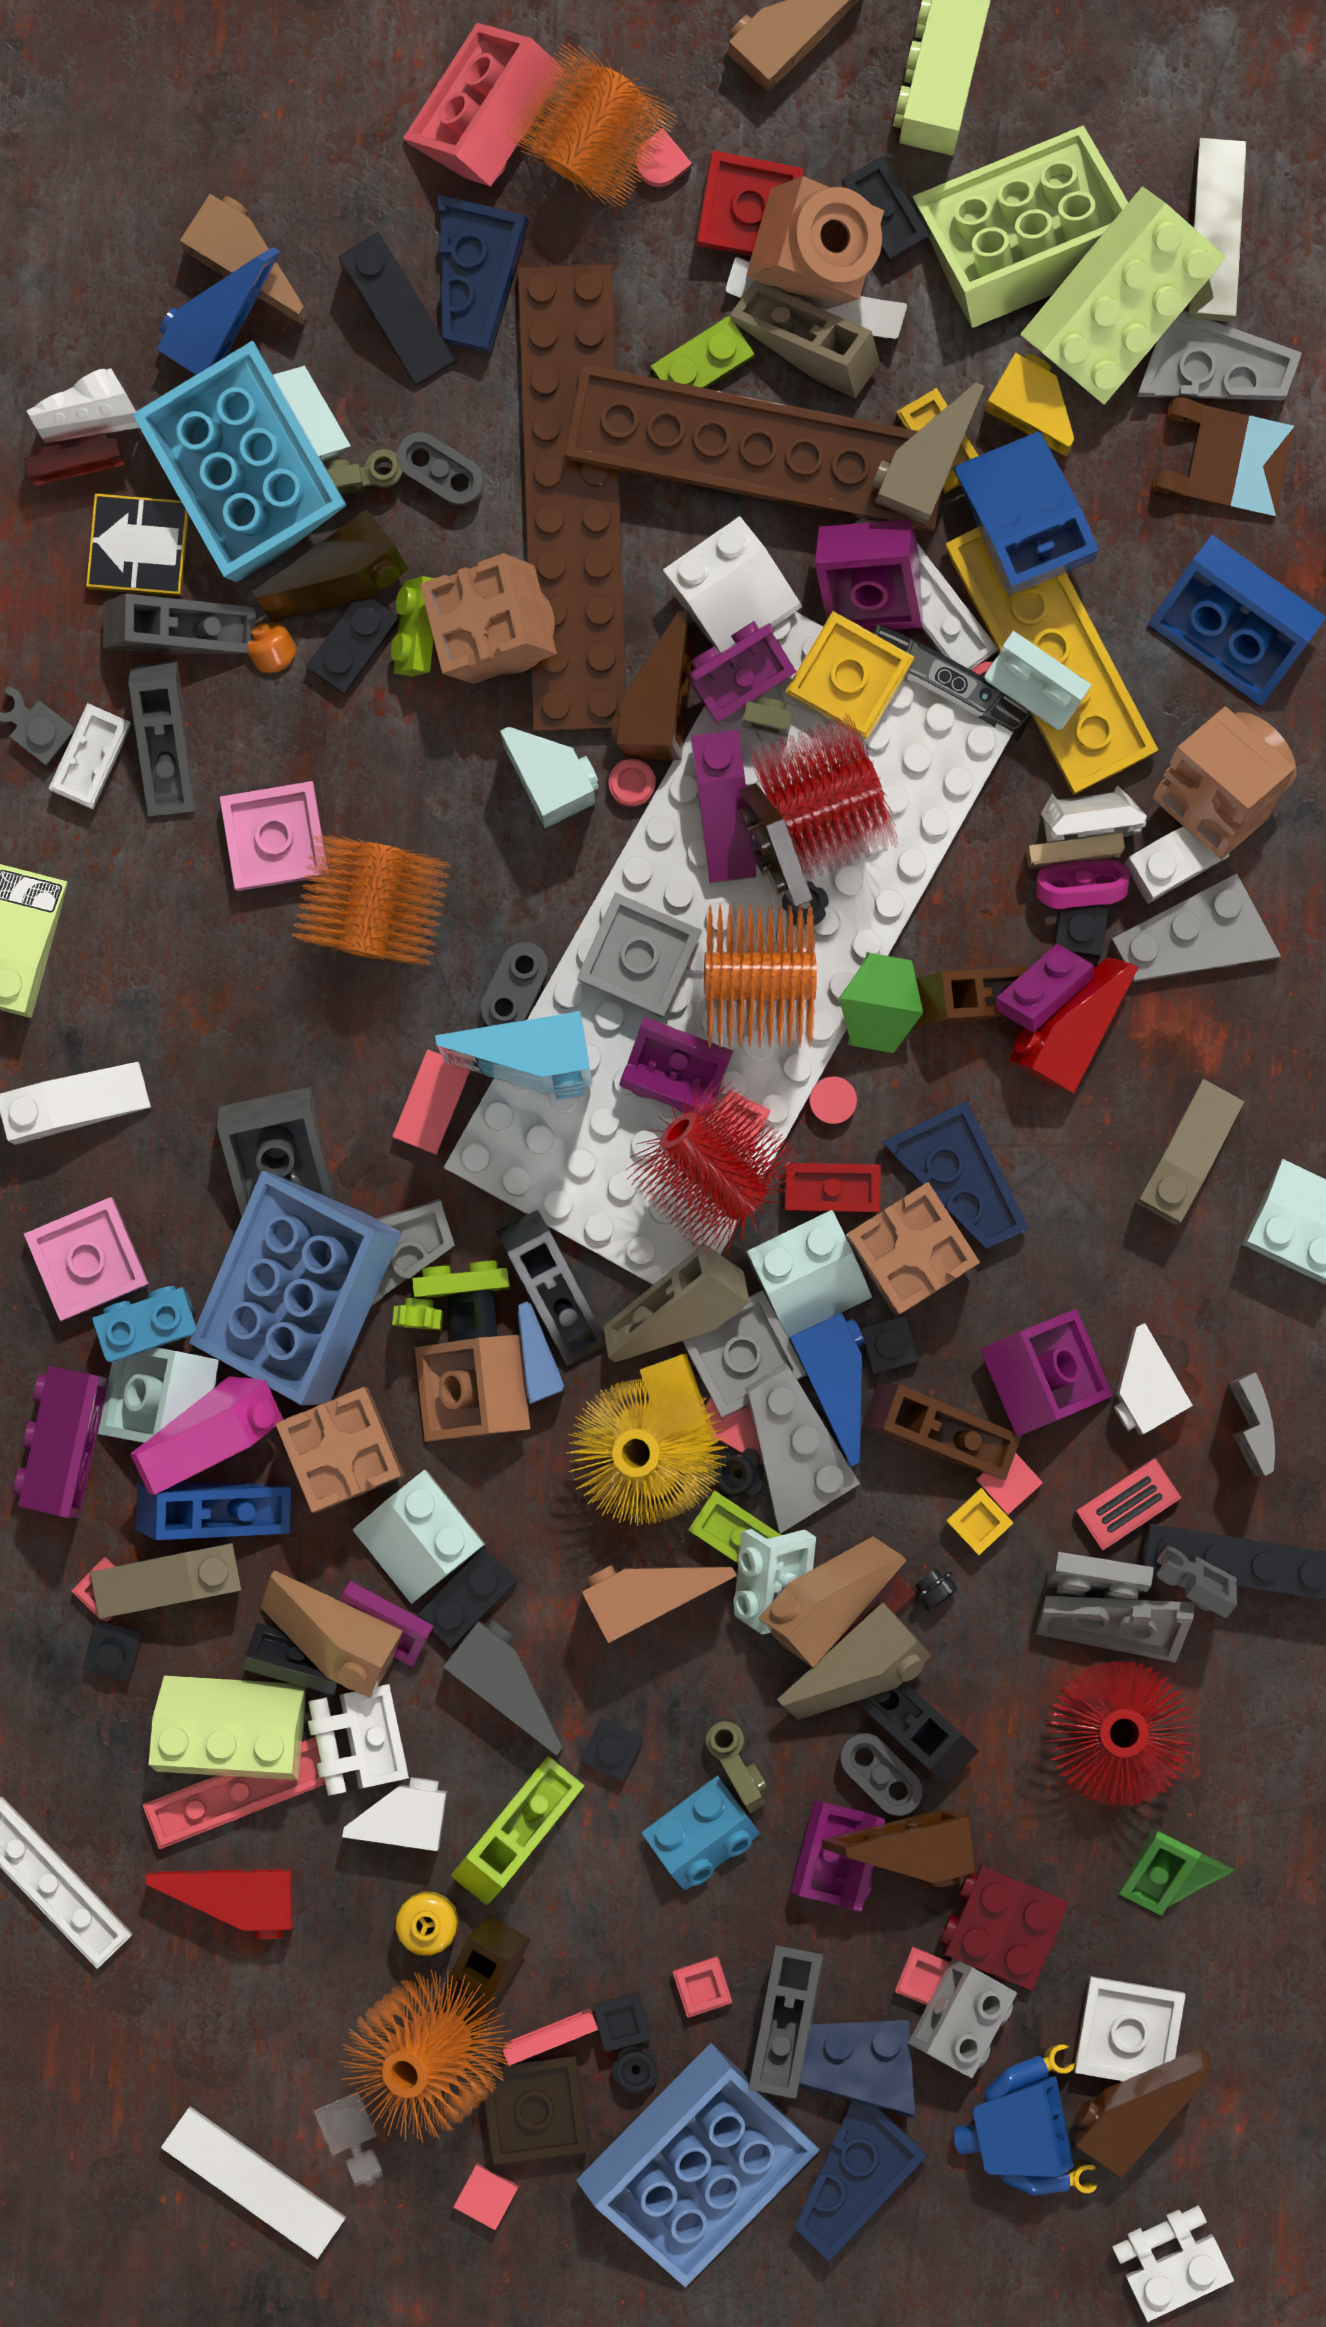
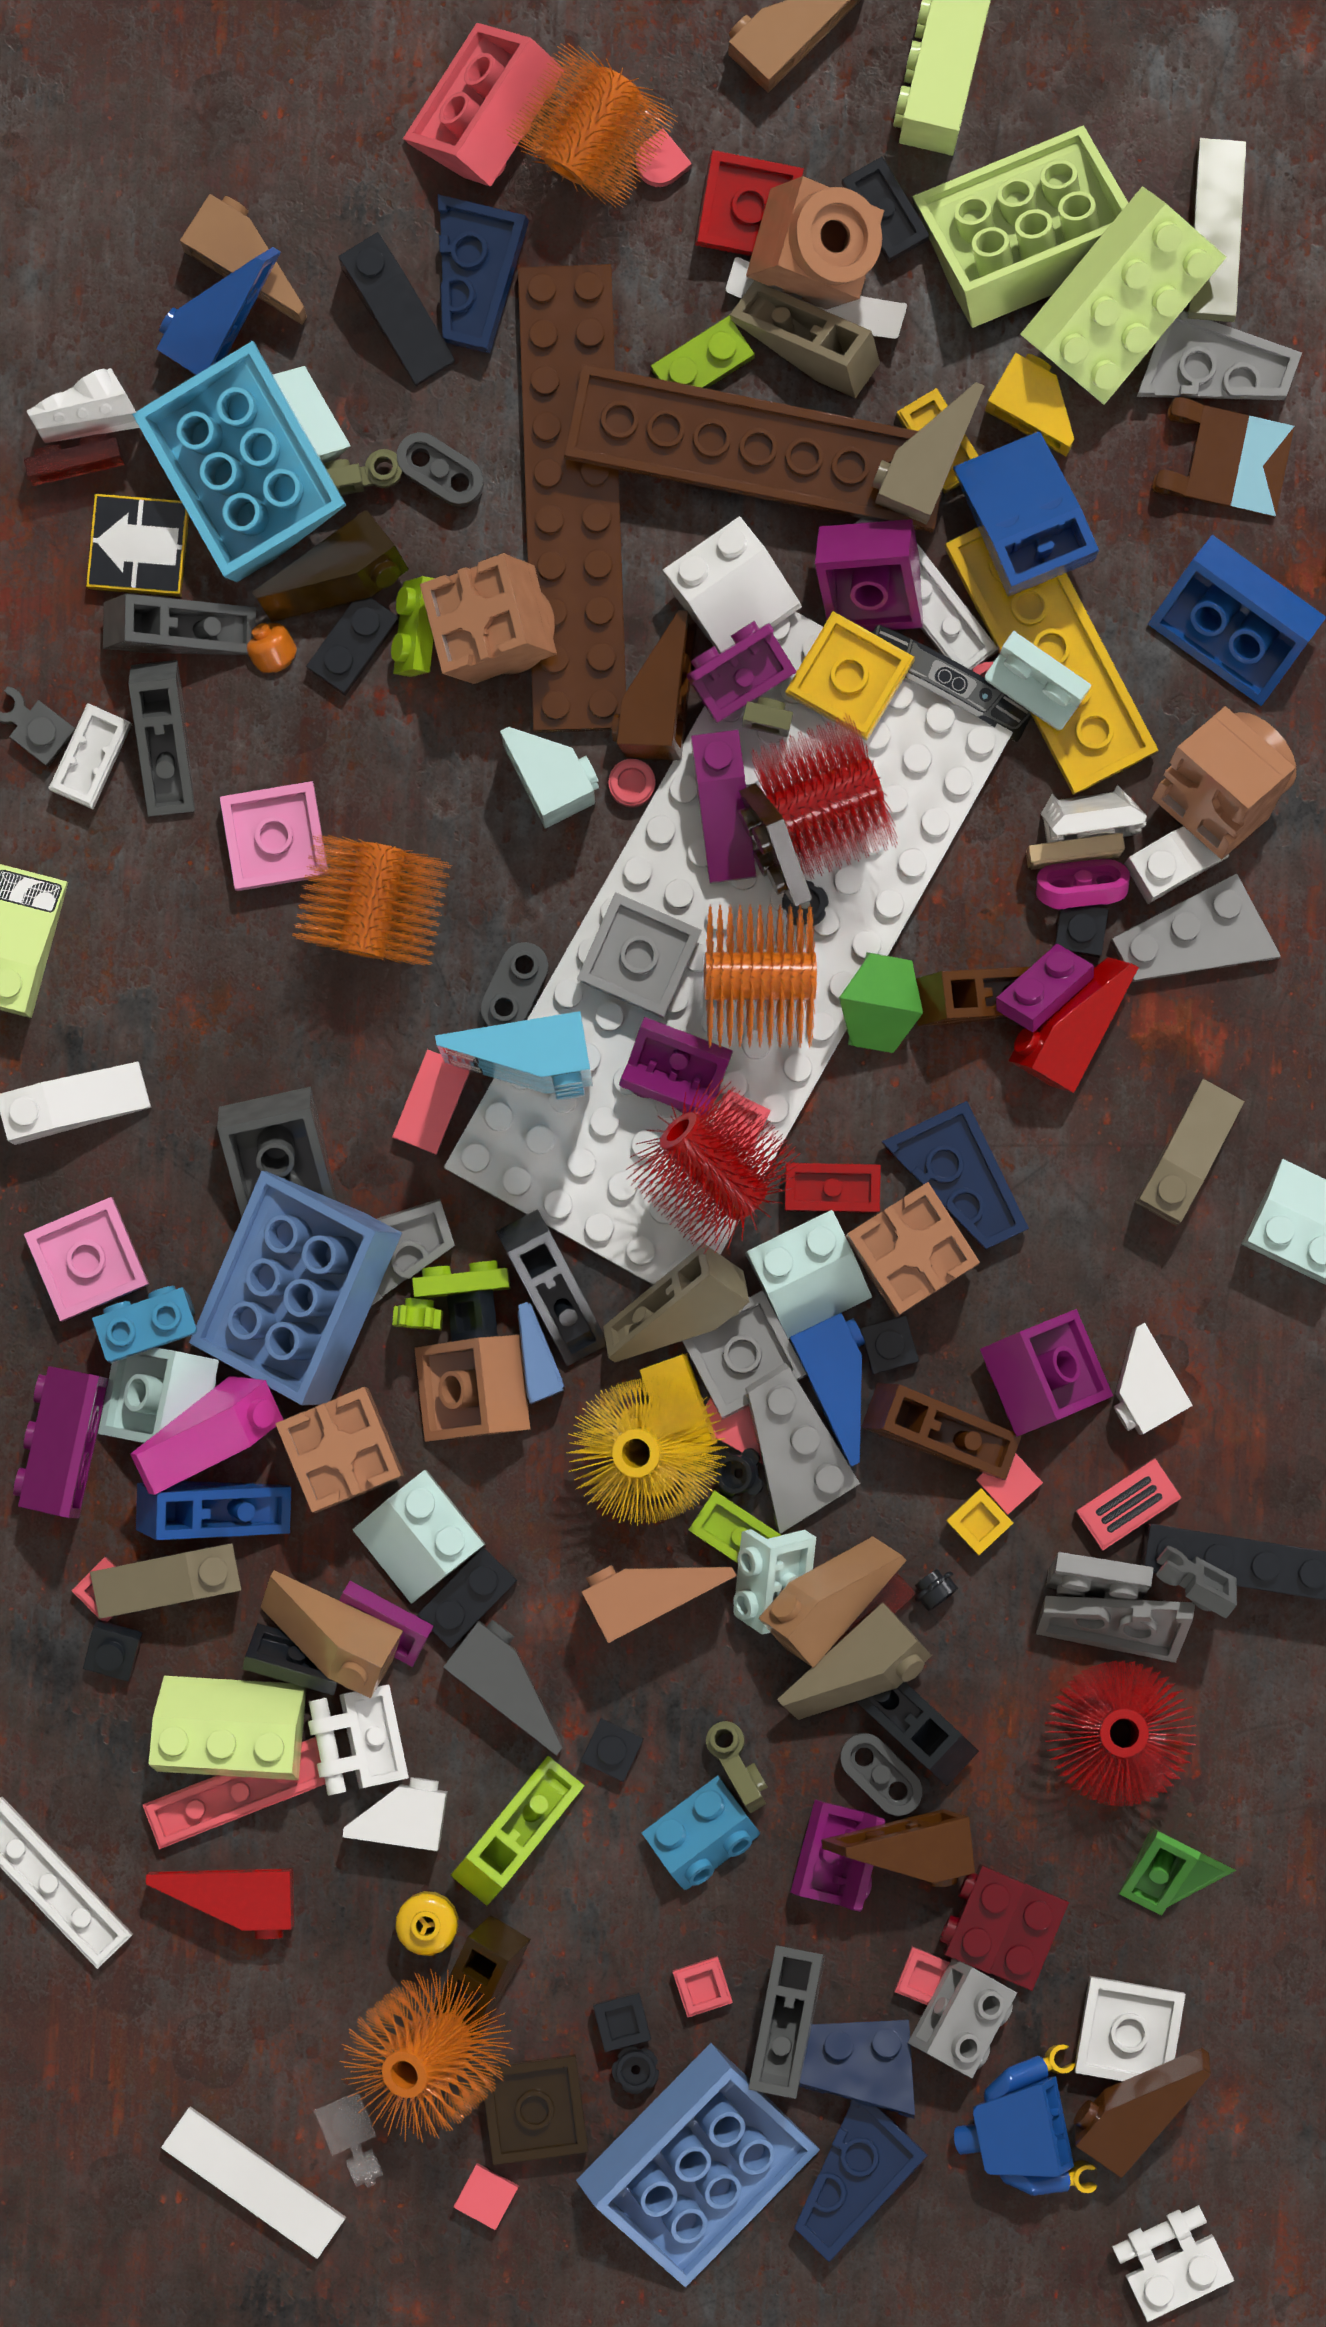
(550, 2036): coral tile -> none
(833, 1100): coral tile -> none
(1257, 1439): light grey slope -> none

